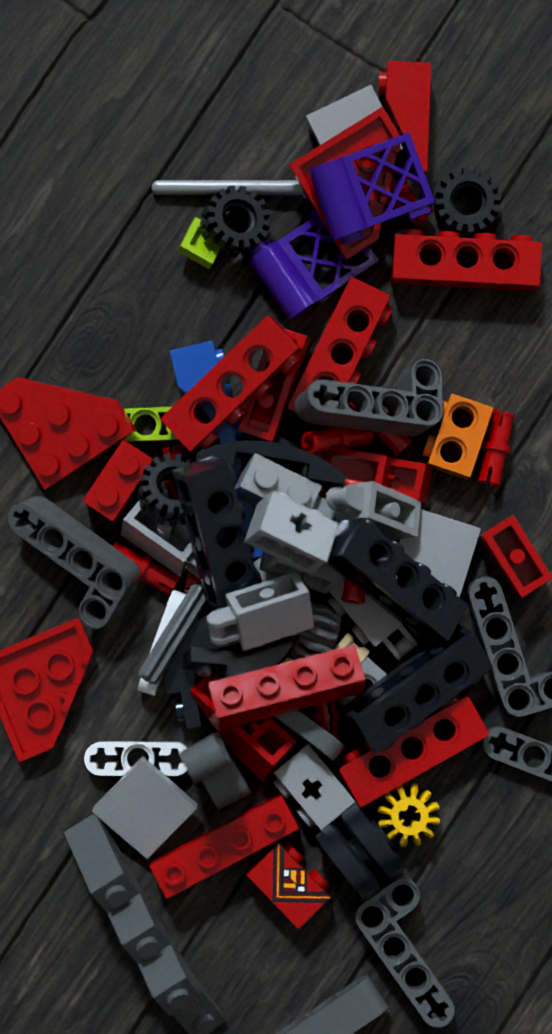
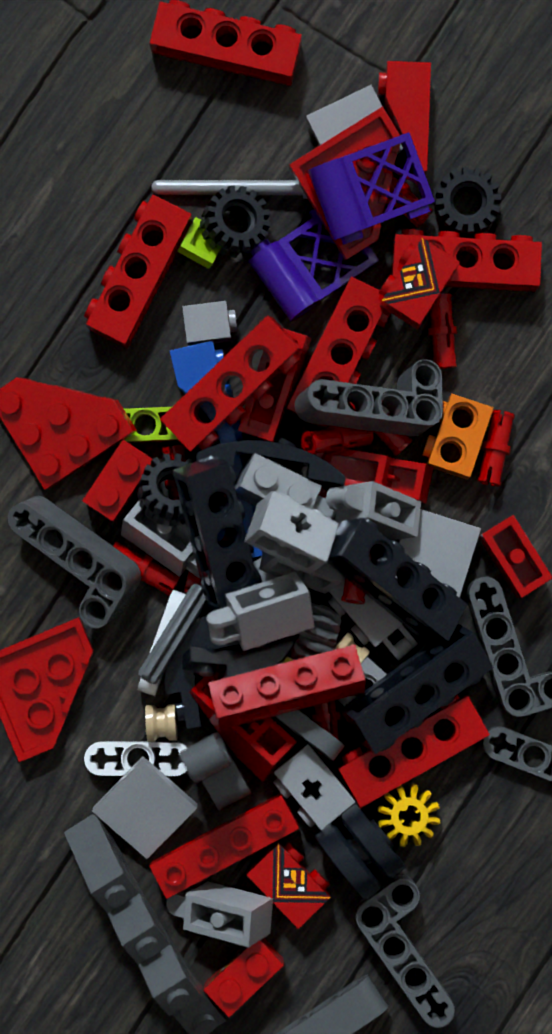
(123, 325): none -> red brick
(161, 722): none -> tan wheel
(209, 323): none -> light grey brick
(223, 913): none -> light grey brick
(239, 58): none -> red brick
(243, 975): none -> red brick
(418, 283): none -> brick
(443, 332): none -> red pin

